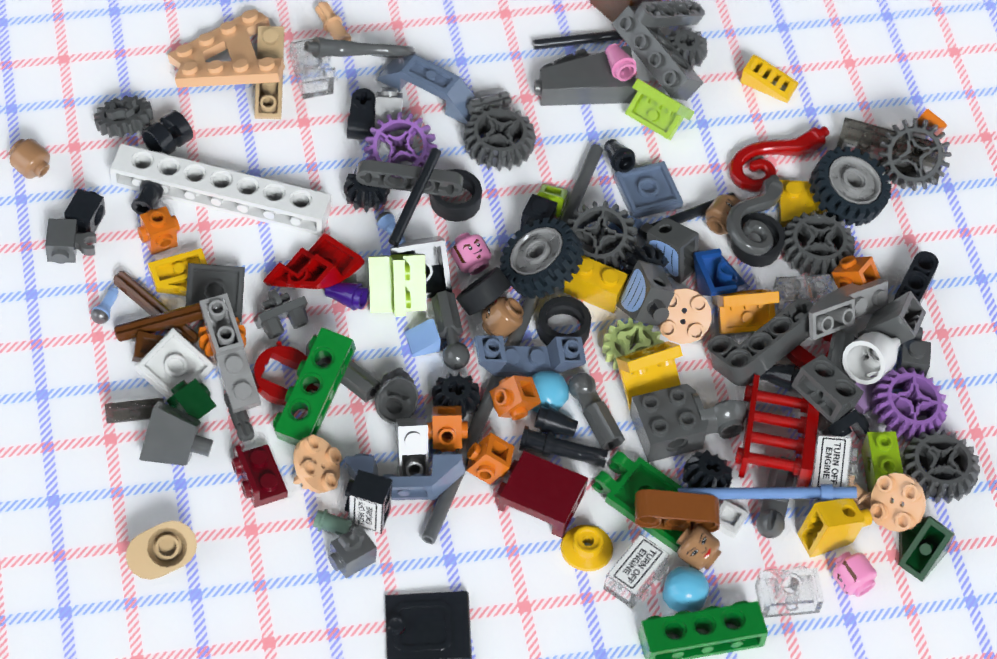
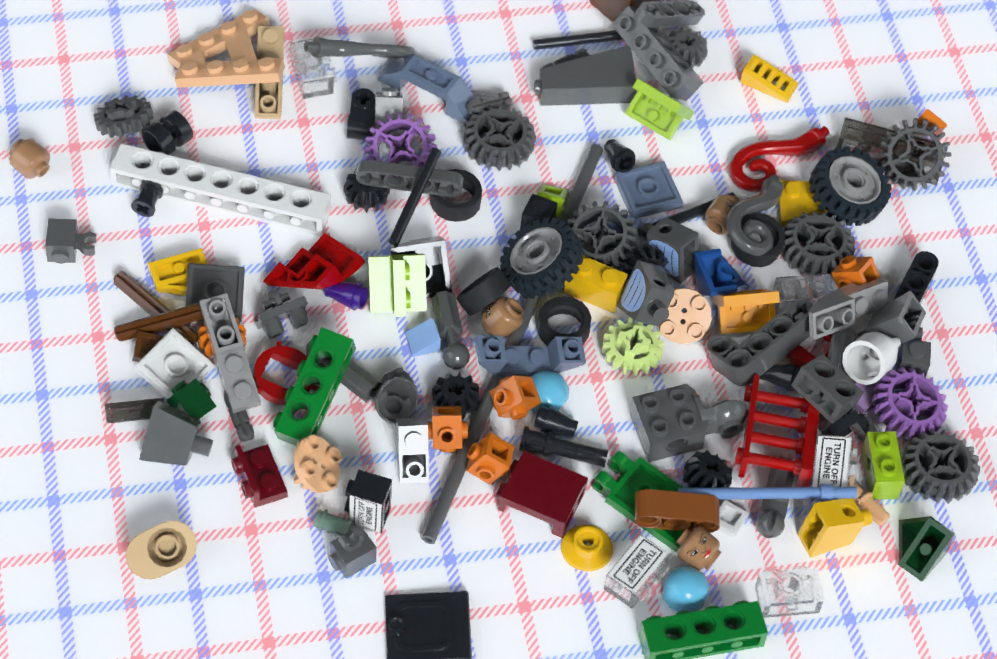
(88, 209): black brick -> none
(101, 313): light blue piece -> none
(158, 230): orange brick -> none
(331, 22): light nougat axle -> none
(387, 222): light blue piece -> none
(445, 471): sand blue slope -> none
(471, 253): bright pink head -> none
(583, 388): dark grey piece -> none
(621, 64): bright pink cone -> none
(649, 369): yellow bracket -> none
(854, 574): bright pink head -> none
(892, 514): light nougat plate -> none

